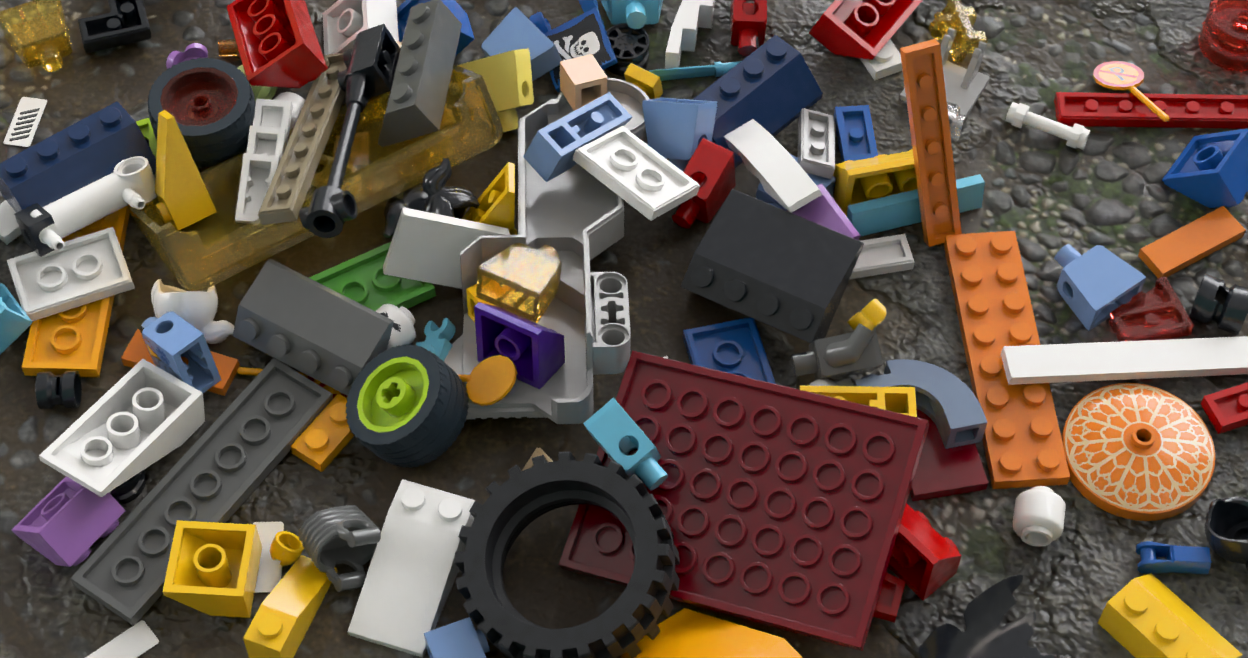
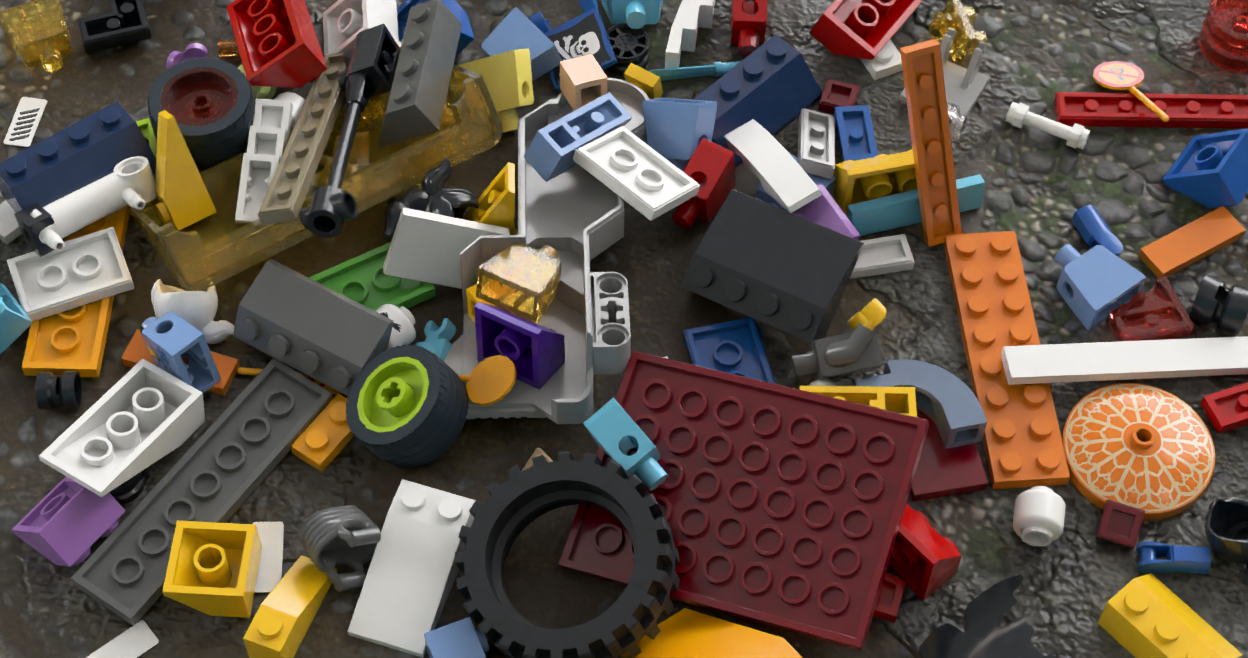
(286, 548): yellow hinge -> none
(838, 95): none -> dark red tile
(1095, 230): none -> blue bar
(1120, 523): none -> dark red tile

